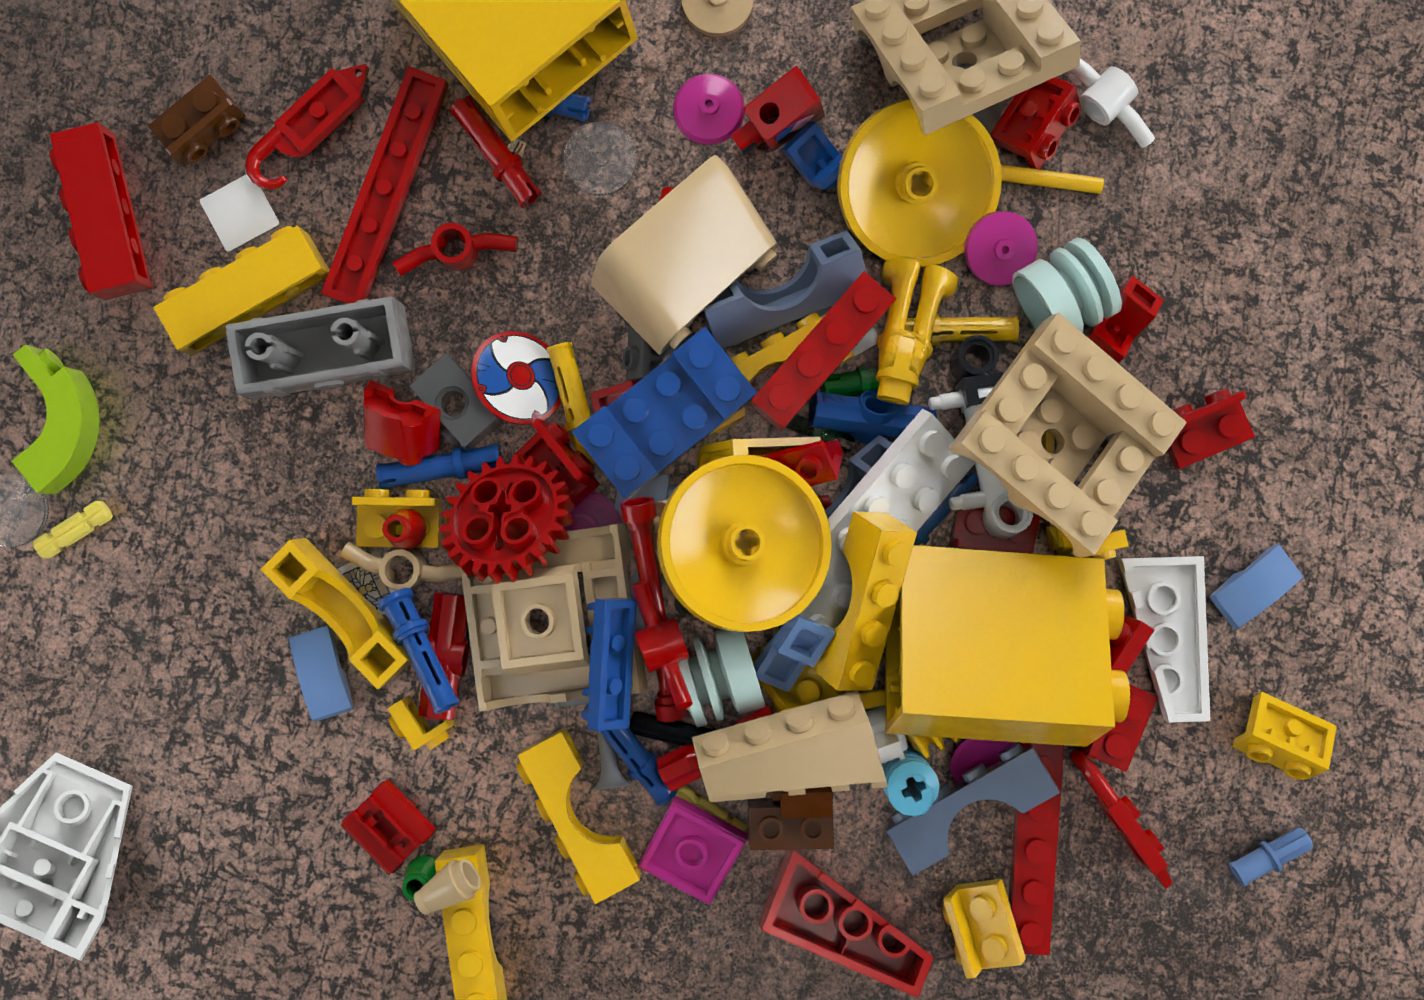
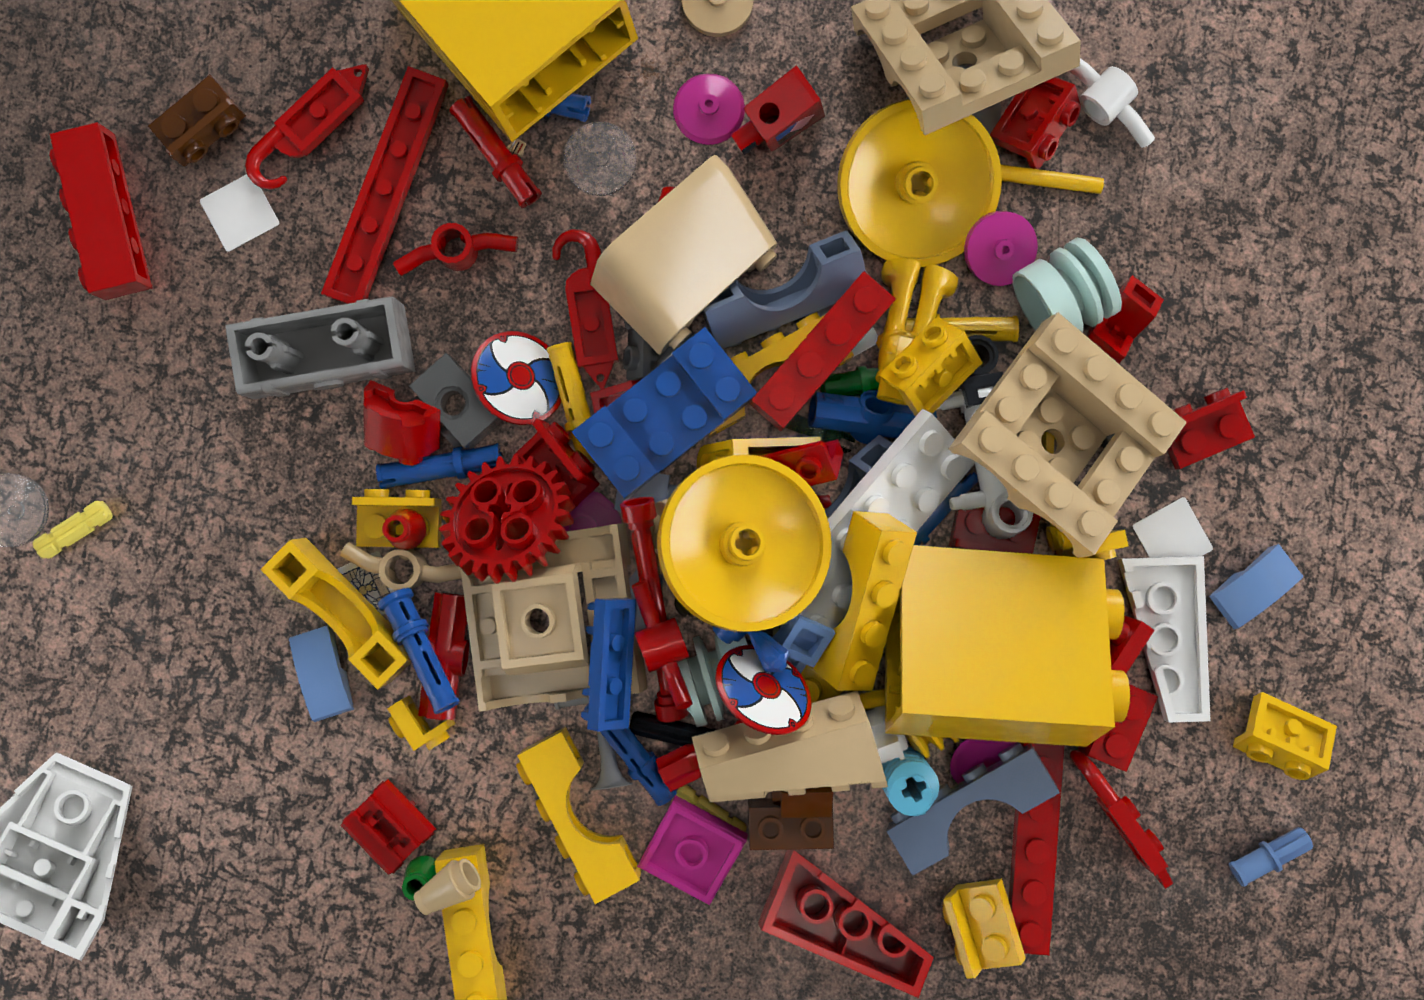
(69, 427): lime arch -> none
(242, 290): yellow brick -> none
(588, 311): none -> red plate
(760, 699): none -> shield
(770, 652): none -> blue piece
(814, 157): blue bracket -> none
(932, 366): none -> yellow bracket
(1173, 532): none -> white sticker

